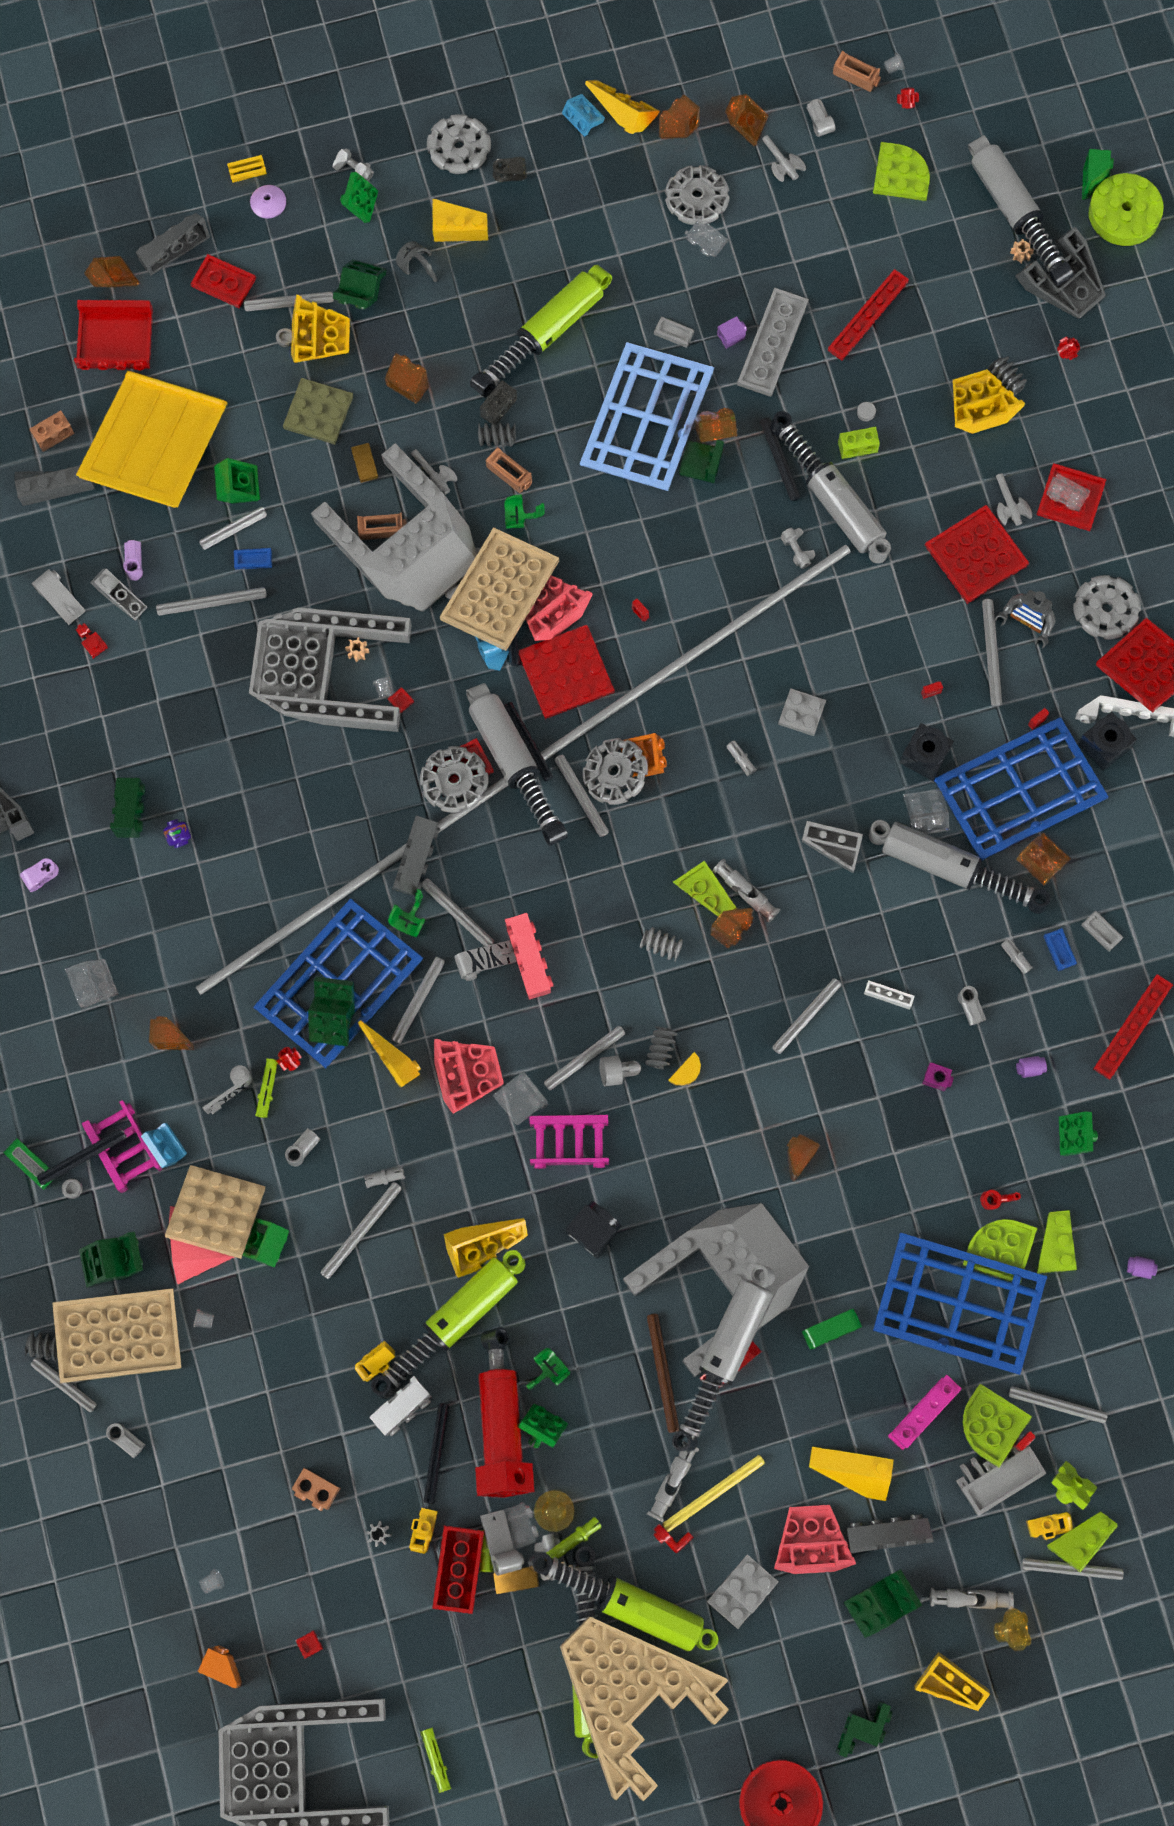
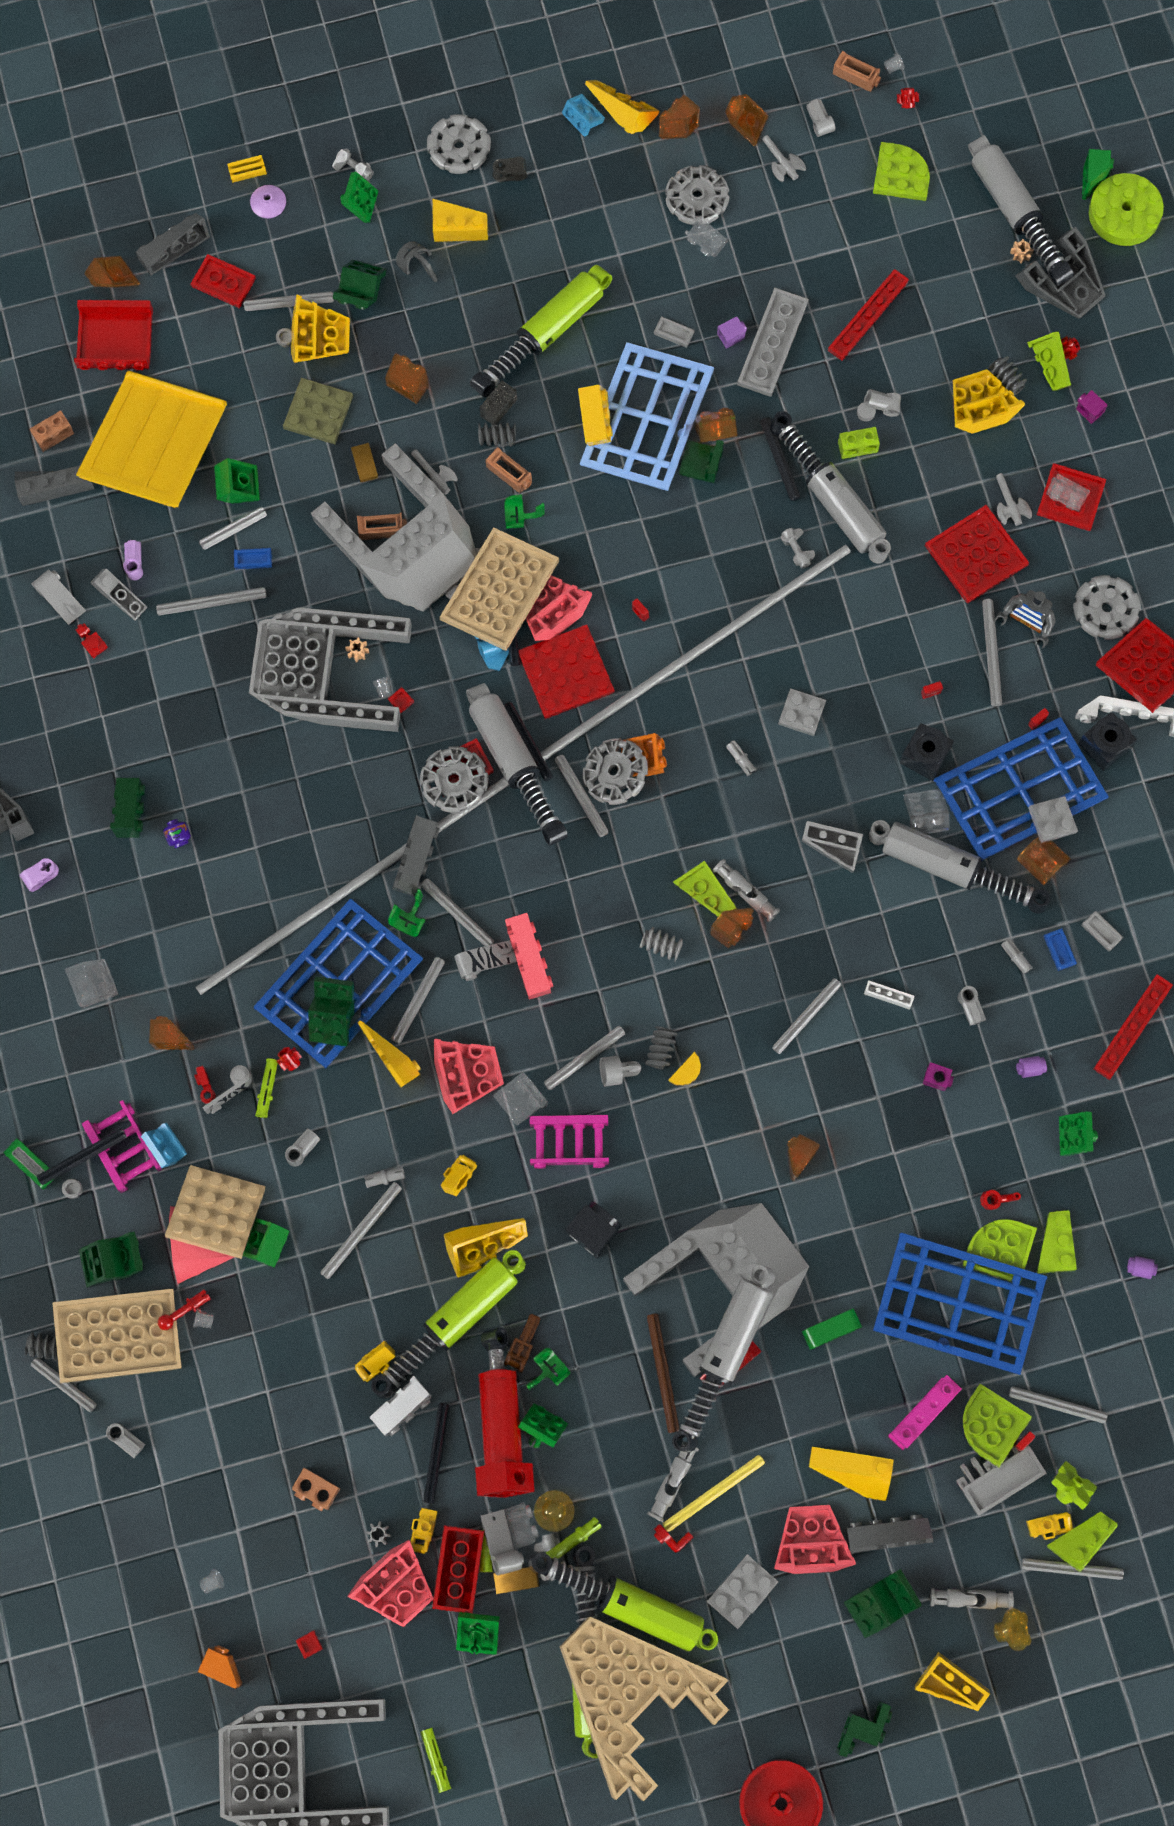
(166, 1321): none -> red pin
(203, 1080): none -> red plate
(394, 1586): none -> coral wedge
(458, 1175): none -> yellow piece
(476, 1637): none -> green plate
(521, 1347): none -> reddish brown connector
(595, 415): none -> yellow wedge
(888, 403): none -> light grey piece
(1051, 356): none -> lime wing
(1053, 819): none -> light grey plate
(1091, 406): none -> magenta brick

